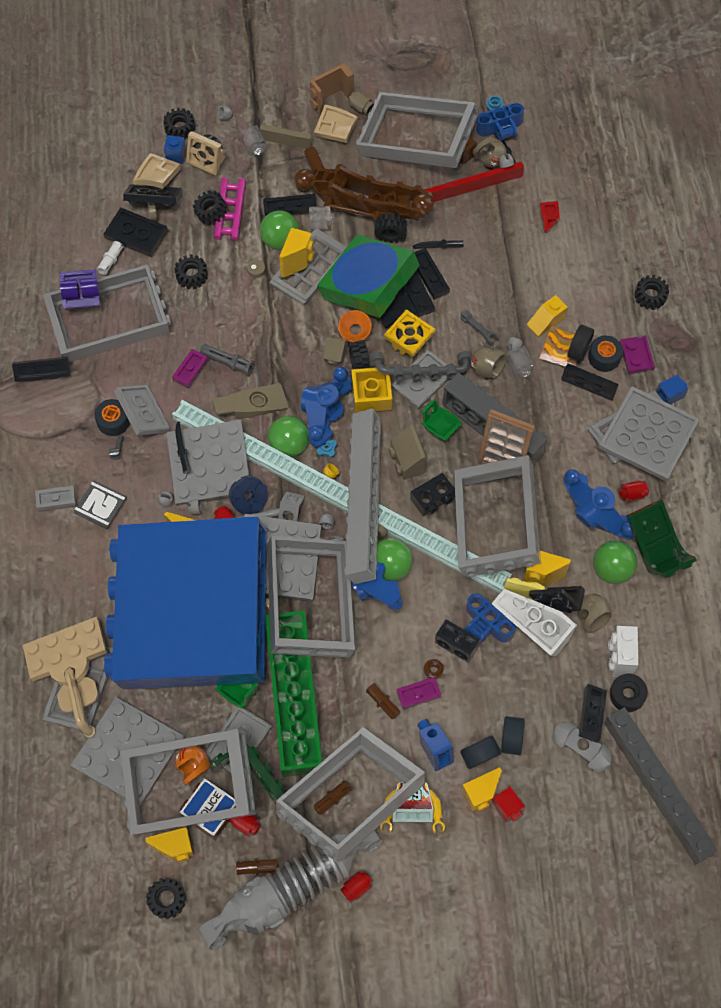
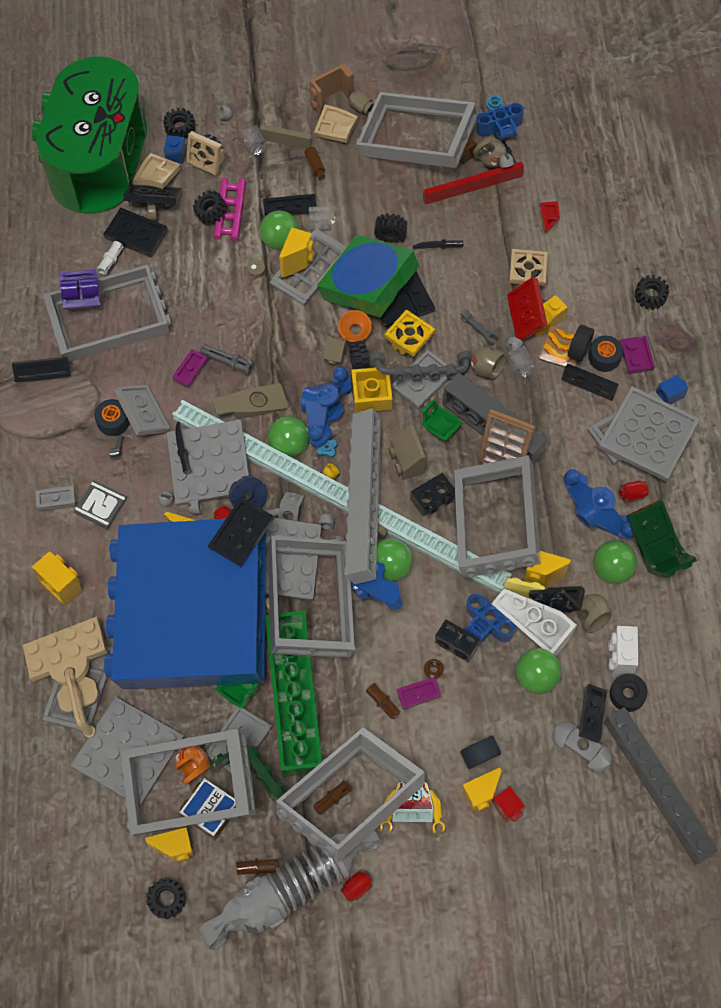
(57, 577): none -> yellow brick
(91, 134): none -> green brick
(186, 264): black tyre -> none
(241, 532): none -> black tile
(247, 825): red brick -> none
(381, 198): reddish brown piece -> none
(430, 274): black plate -> none
(435, 744): blue torso -> none
(513, 735): black wheel -> none
(527, 265): none -> tan piece
(527, 309): none -> red plate
(538, 670): none -> bright green piece

